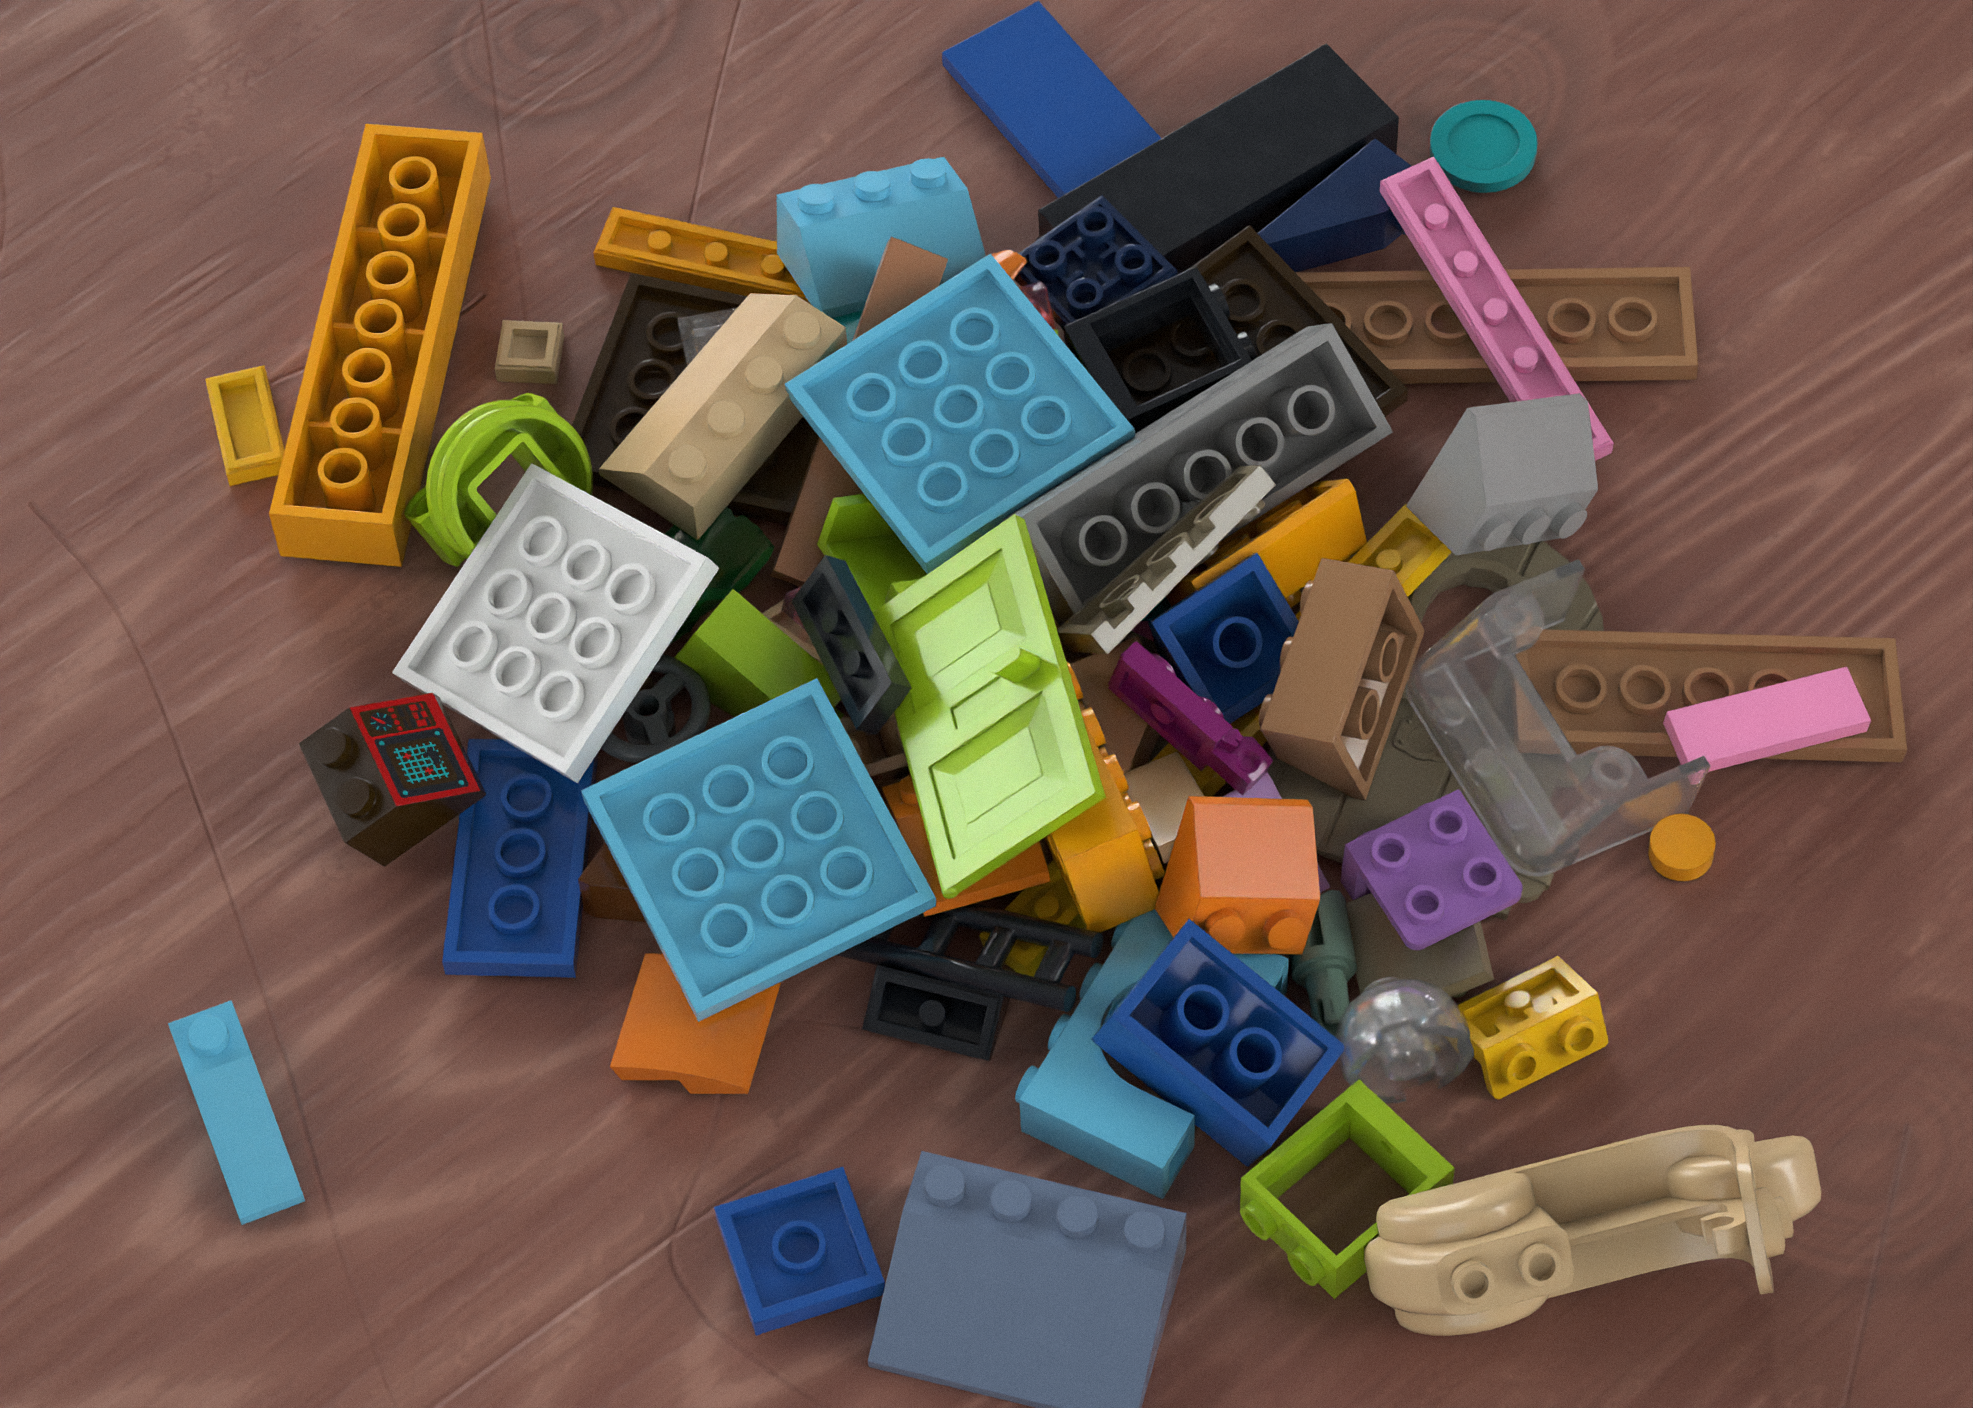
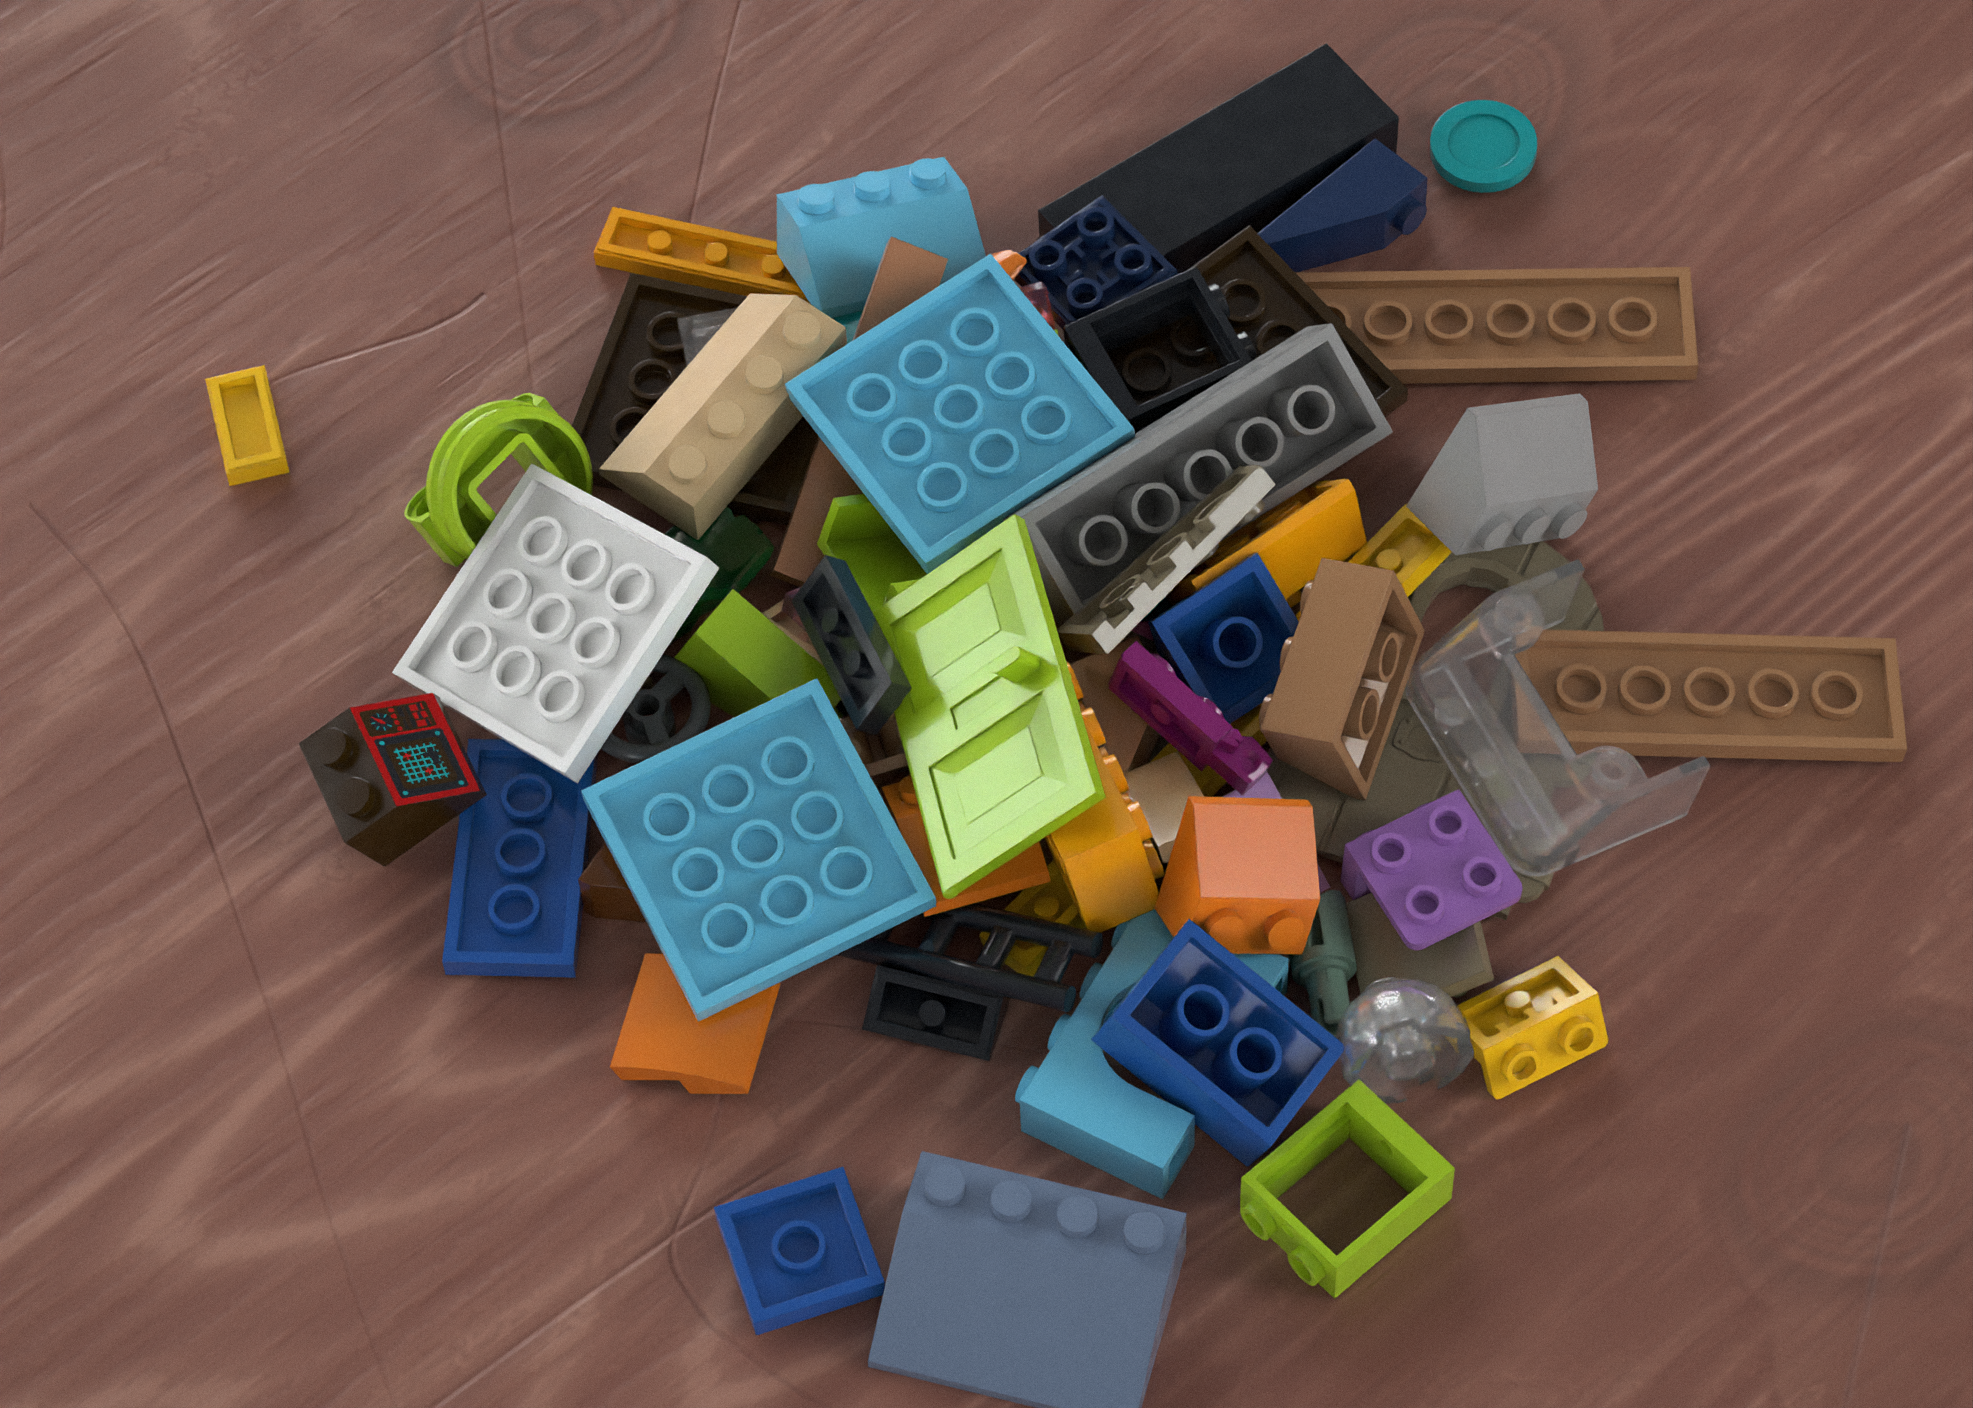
(236, 1112): medium azure slope -> none
(381, 346): light orange brick -> none
(529, 352): tan tile -> none
(1048, 98): blue tile -> none
(1480, 290): bright pink tile -> none
(1657, 1201): tan piece -> none
(1681, 847): light orange tile -> none
(1768, 720): bright pink tile -> none

